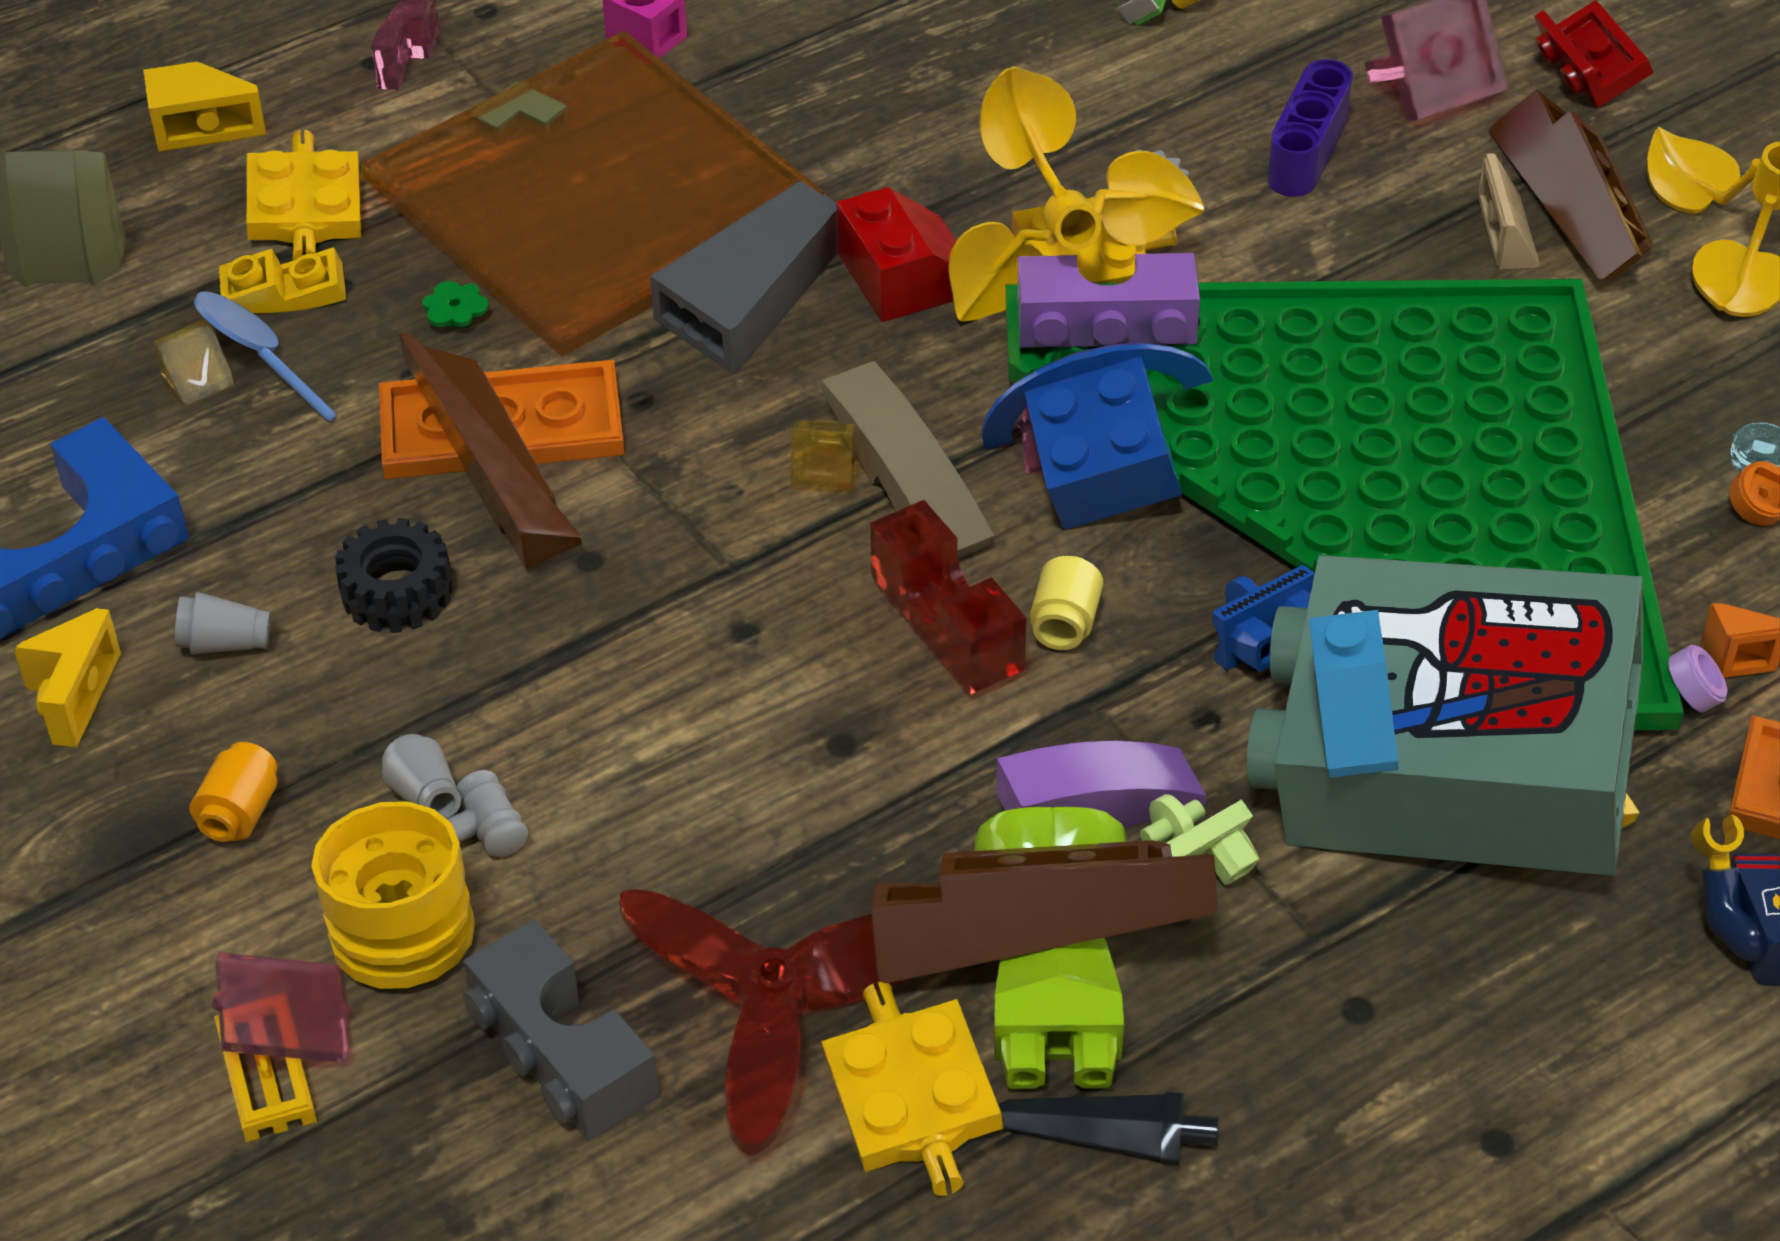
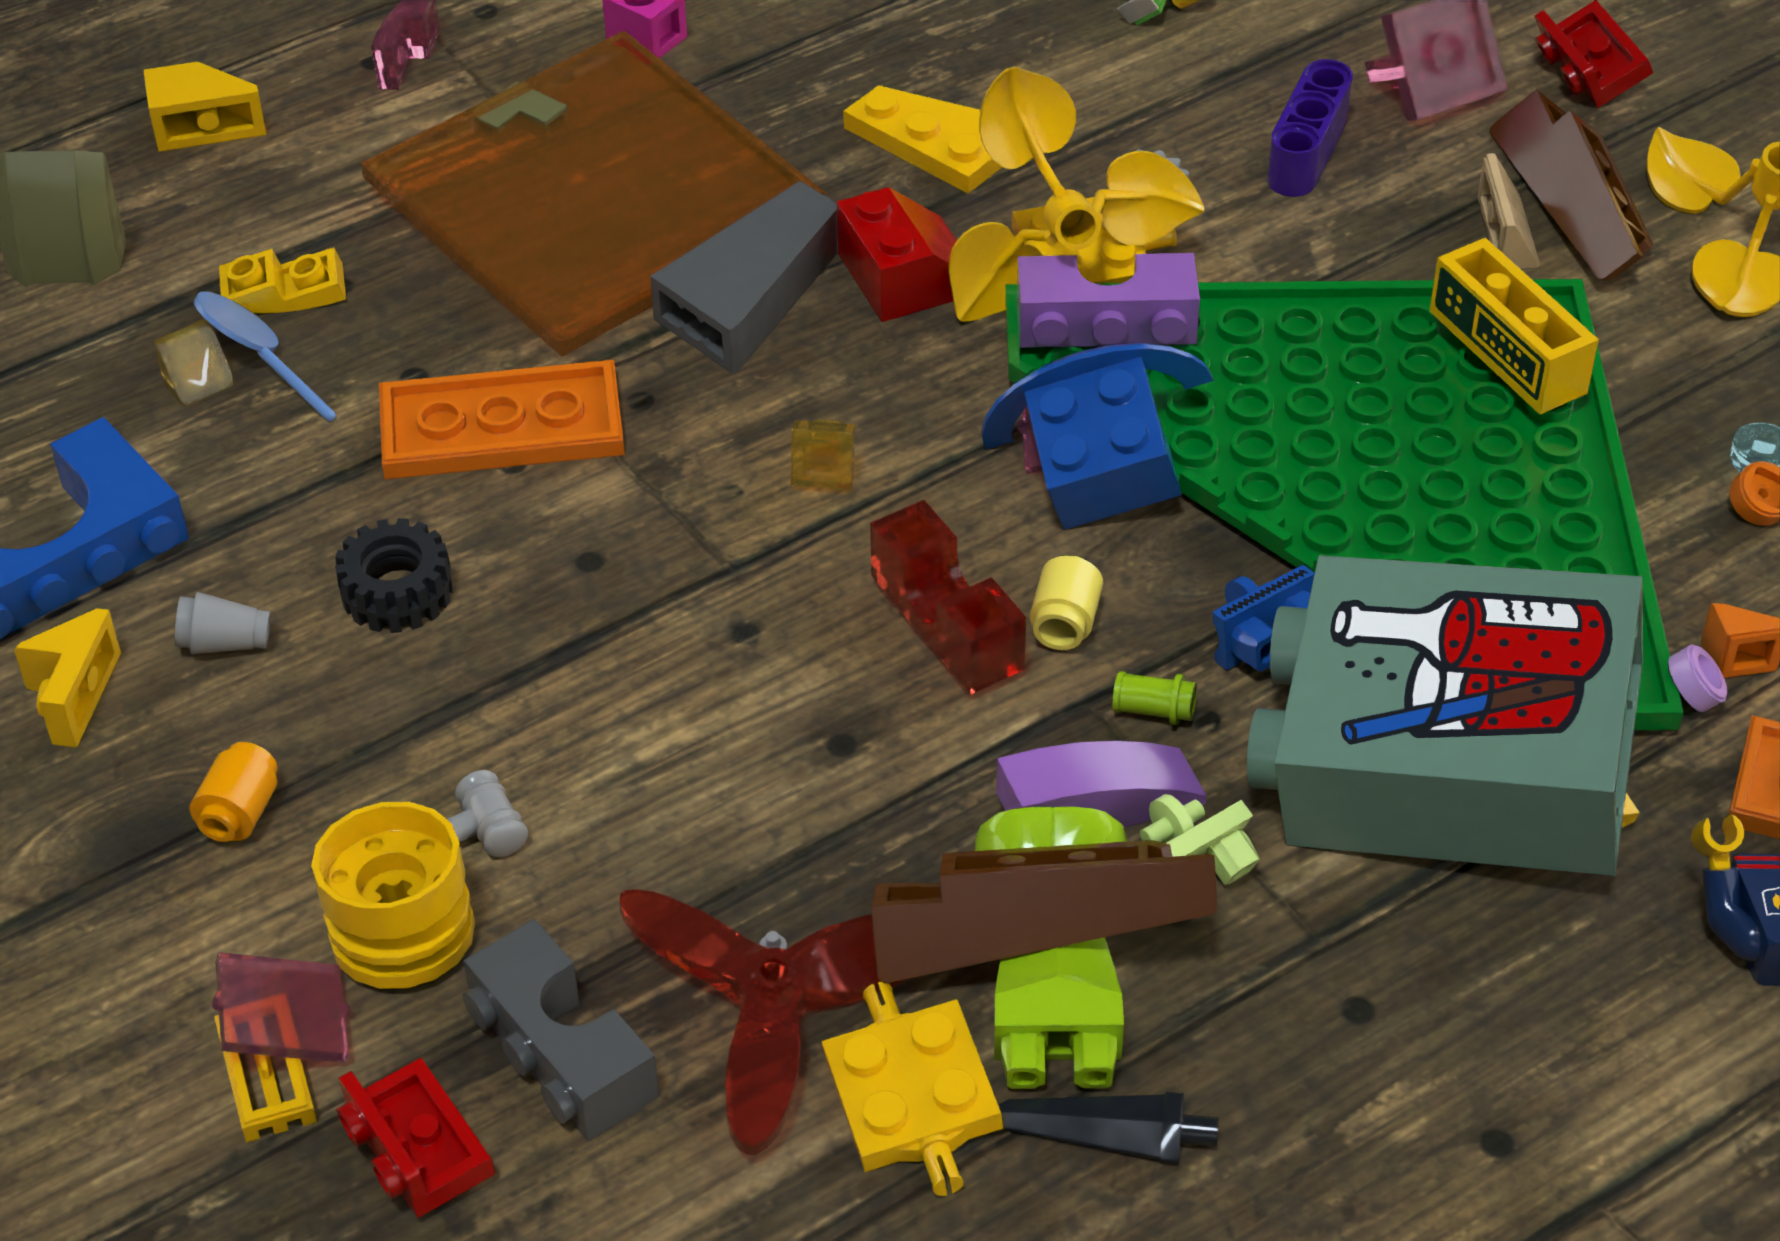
(303, 195): yellow plate -> none
(416, 1135): none -> red bracket
(420, 774): light grey cone -> none
(454, 304): green plant -> none
(491, 452): reddish brown wedge -> none
(773, 940): none -> light grey piece
(904, 453): dark tan slope -> none
(924, 132): none -> yellow wing
(1155, 696): none -> lime pin
(1353, 693): dark azure slope -> none
(1513, 325): none -> yellow brick

